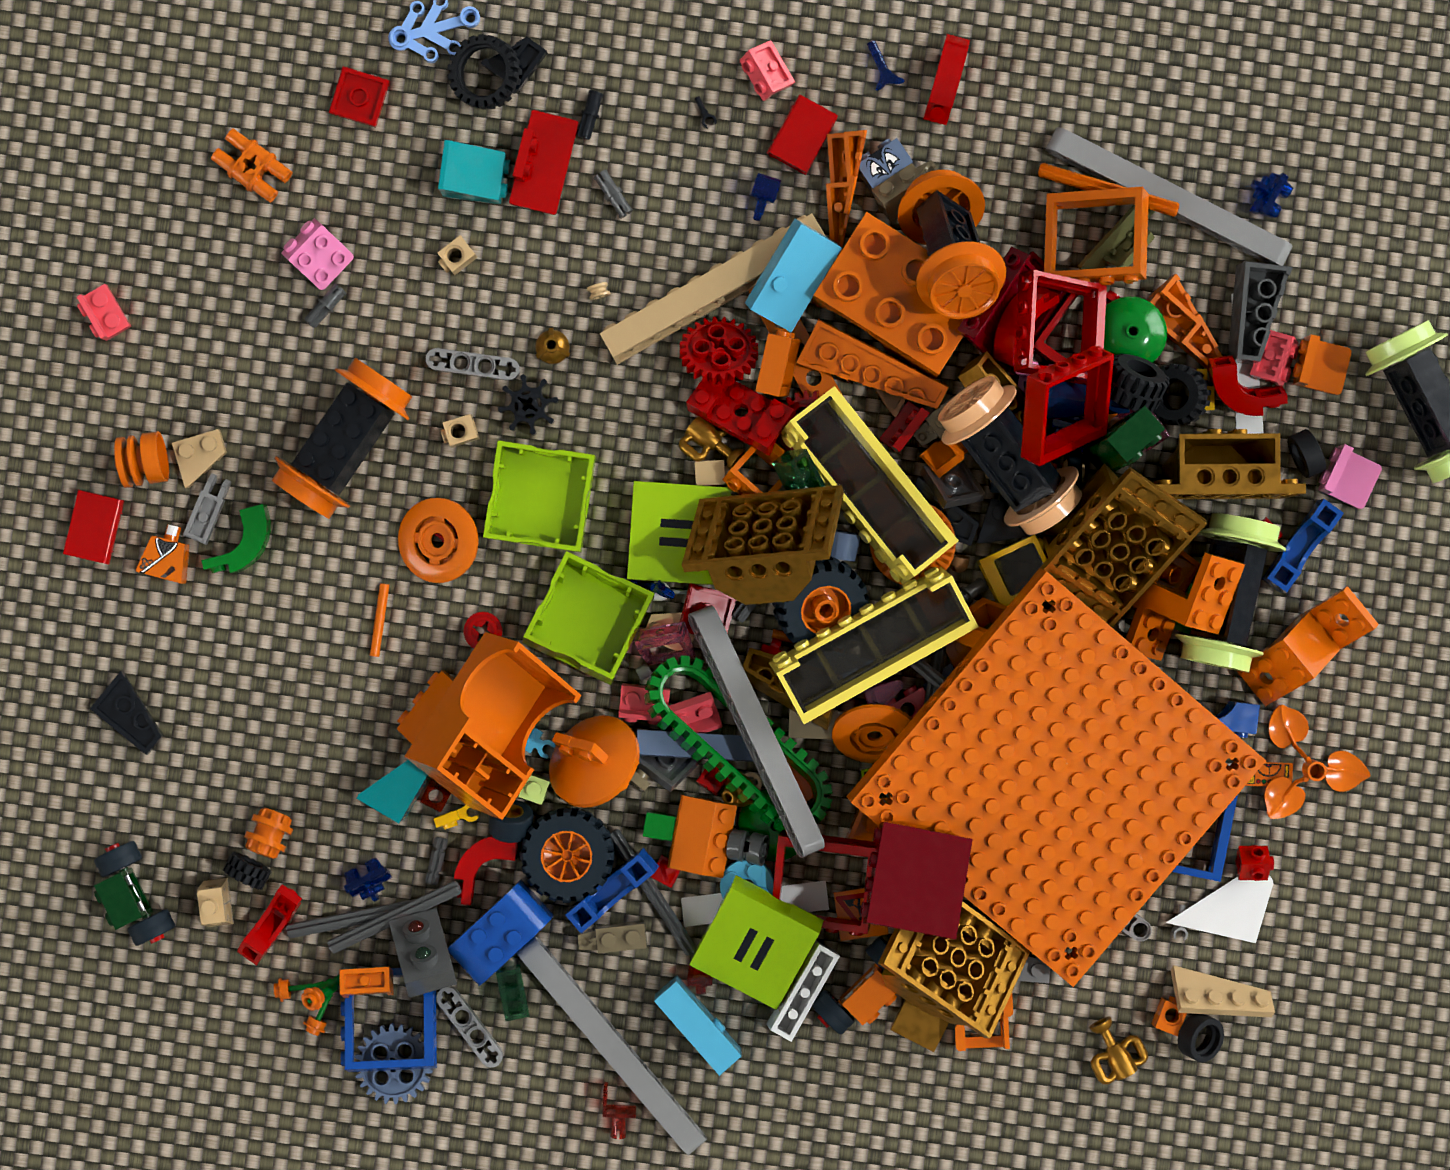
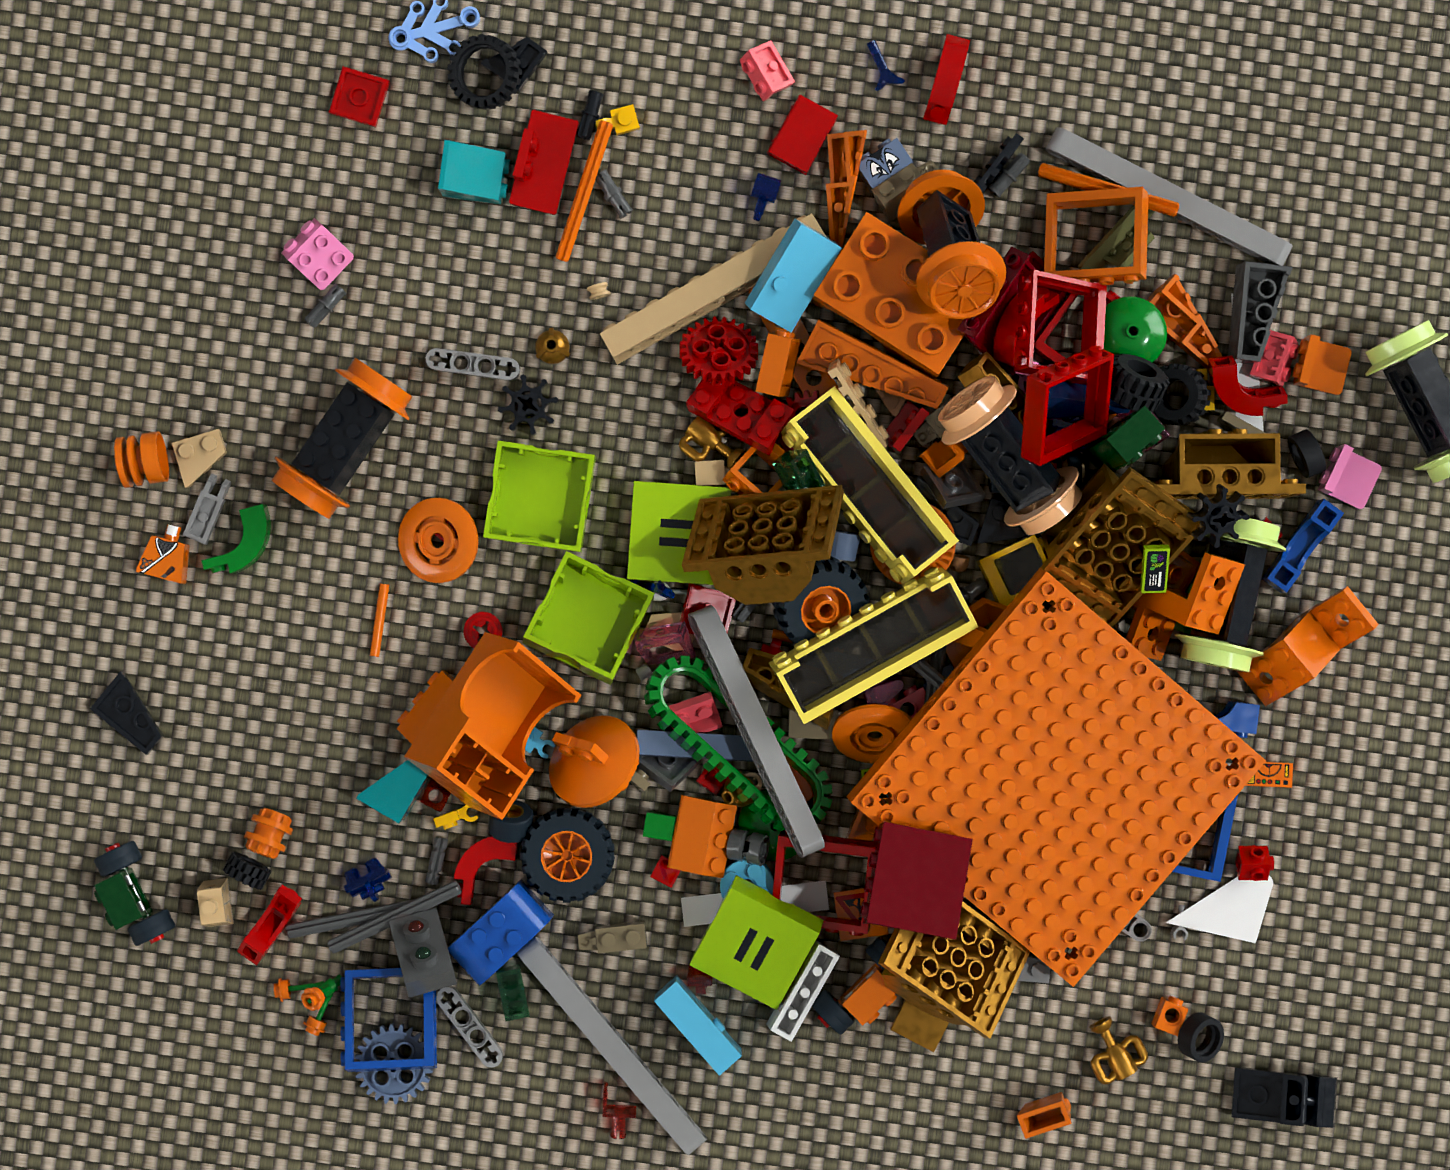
(93, 527): red piece -> none
(103, 313): coral bracket -> none
(255, 154): orange pin -> none
(366, 981): orange panel -> none
(456, 245): tan brick -> none
(471, 433): tan brick -> none
(535, 789): yellowish green brick -> none
(584, 190): none -> orange axle
(618, 884): blue arch -> none
(623, 120): none -> yellow plate
(633, 705): coral bracket -> none
(656, 898): dark grey axle -> none
(704, 112): black hand -> none
(854, 391): none -> tan wing
(980, 1042): orange piece -> none
(995, 164): none -> black wing
(1009, 175): none -> dark grey axle
(1044, 1115): none -> orange torso
(1155, 568): none -> tile
(1218, 515): none -> black gear
(1218, 996): tan wing -> none
(1233, 422): none -> dark tan tile
(1267, 192): clear blue hips -> none
(1284, 1097): none -> black piece
(1342, 773): orange plant -> none

